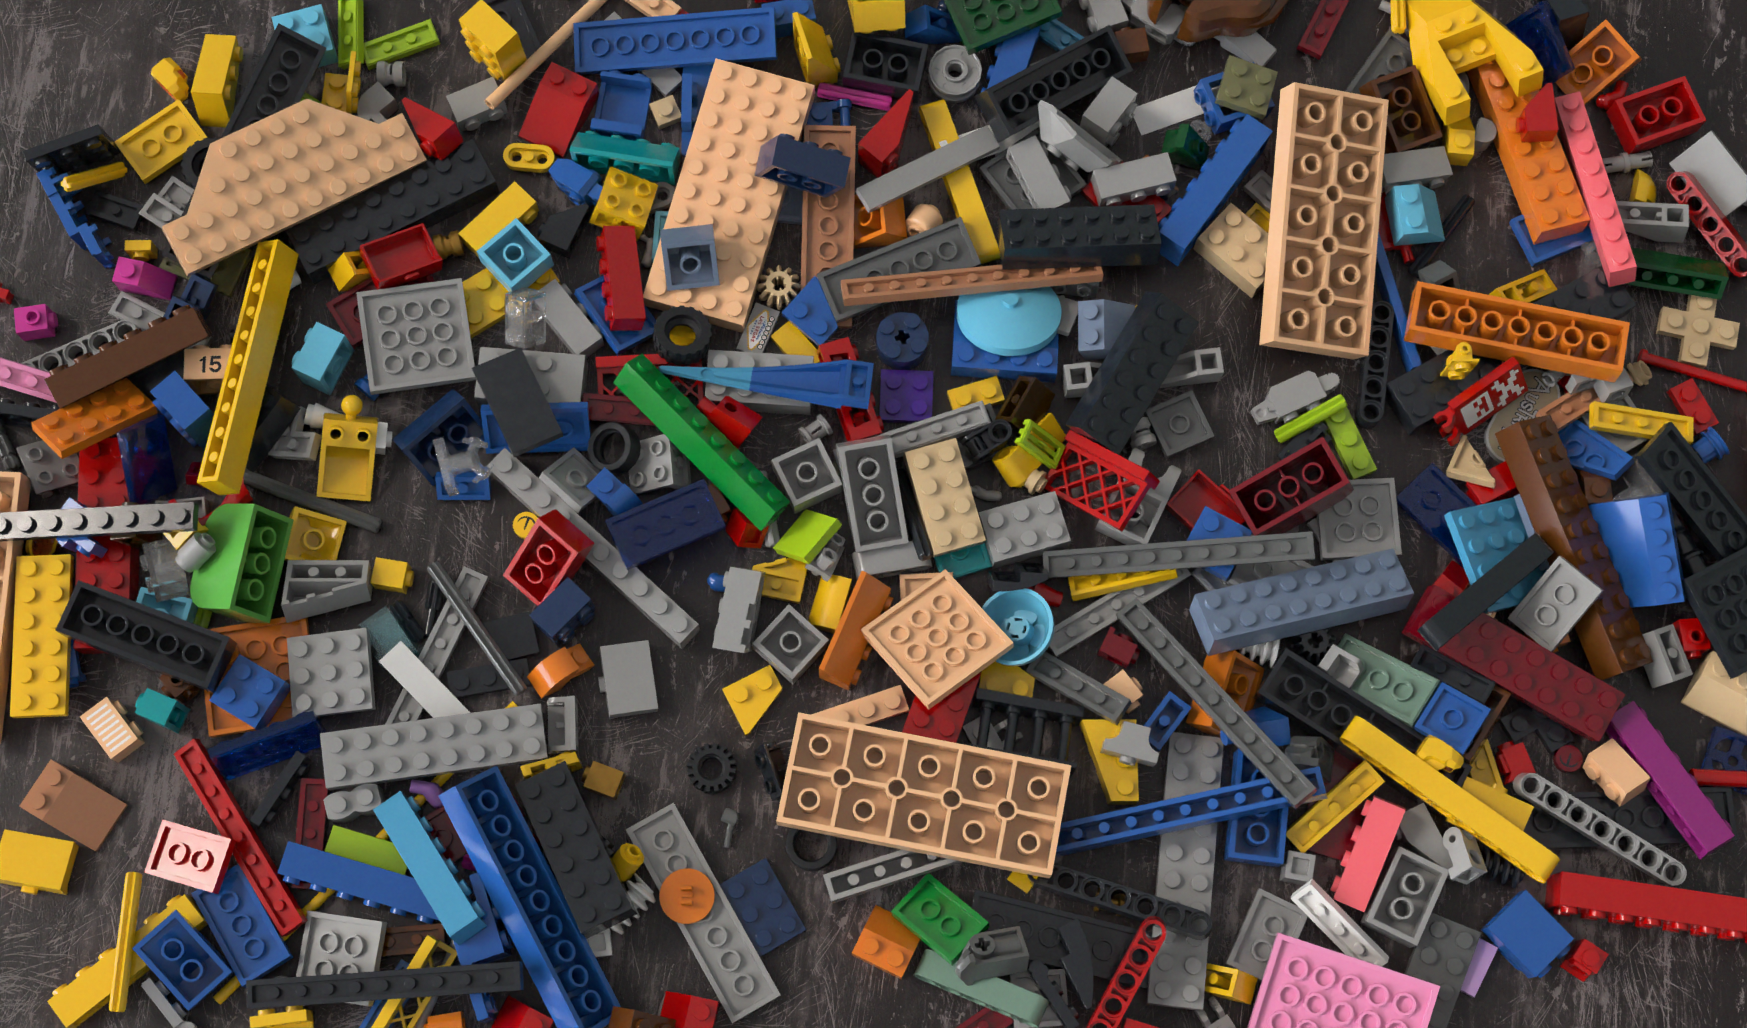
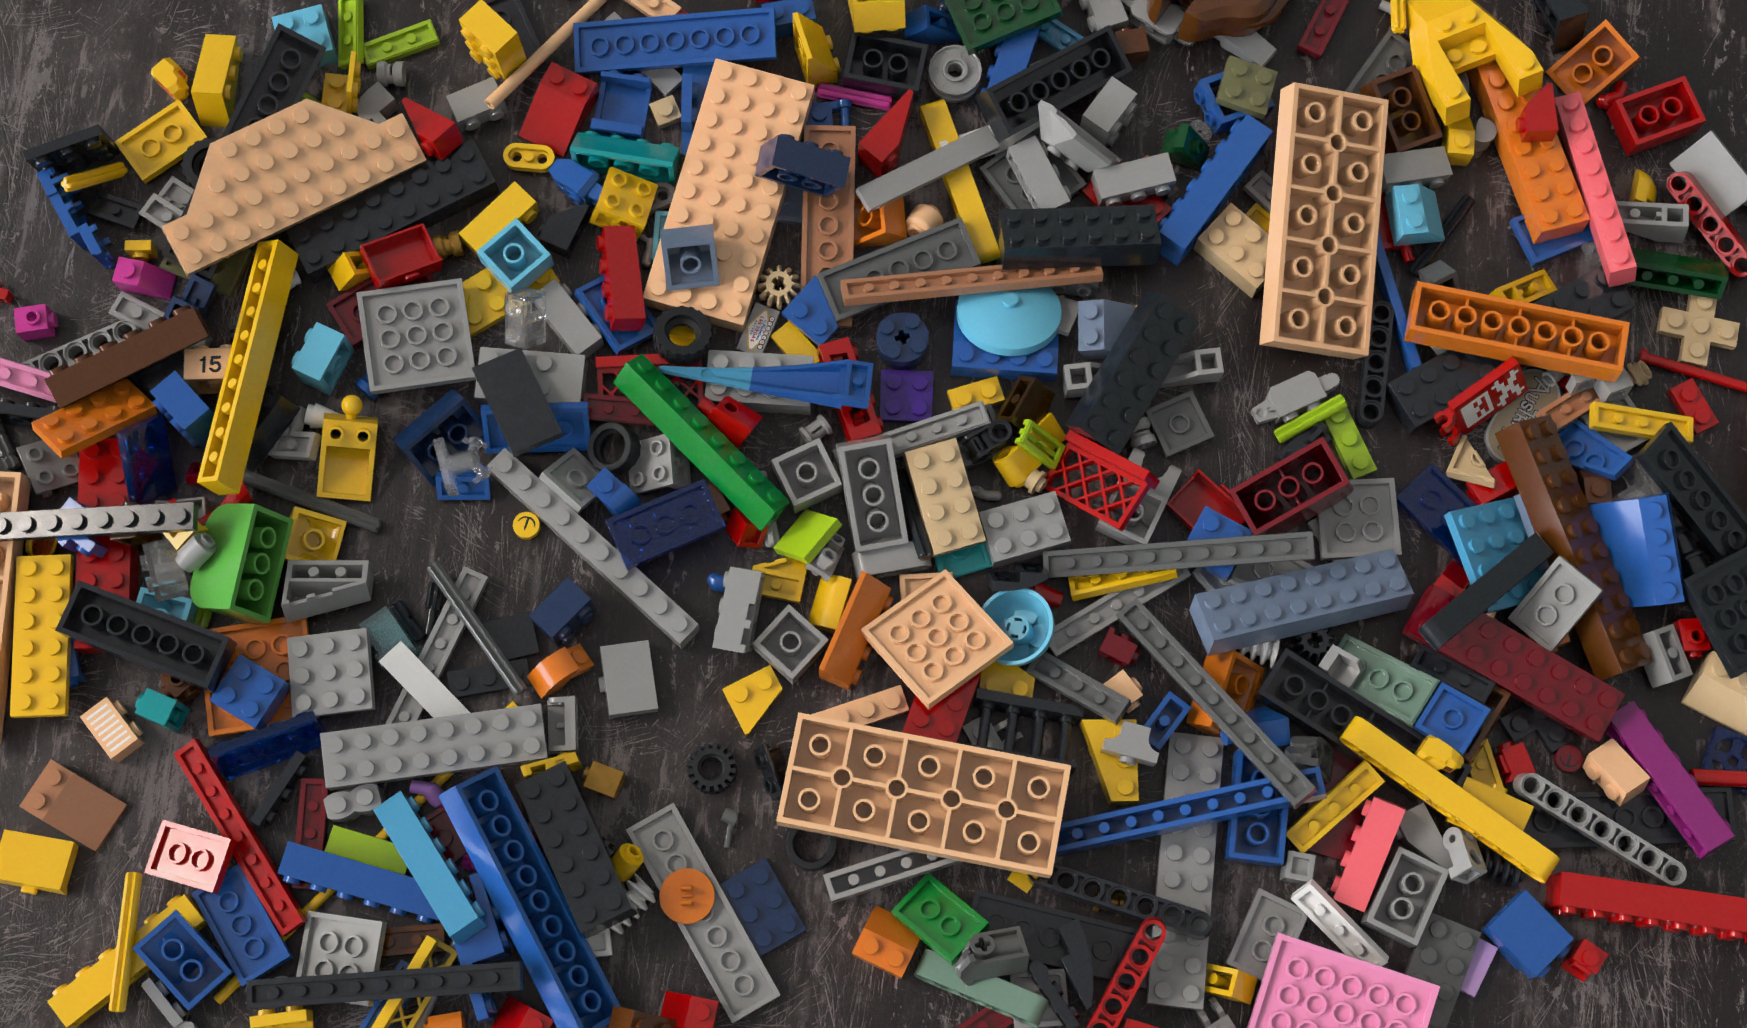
(383, 438): white plate -> none
(392, 575): yellow brick -> none
(548, 556): red brick -> none
(1168, 110): white sticker -> none
(1460, 362): yellow hinge -> none
(1542, 35): clear blue plate -> none
(1627, 162): light grey pin -> none
(1710, 446): blue piece -> none

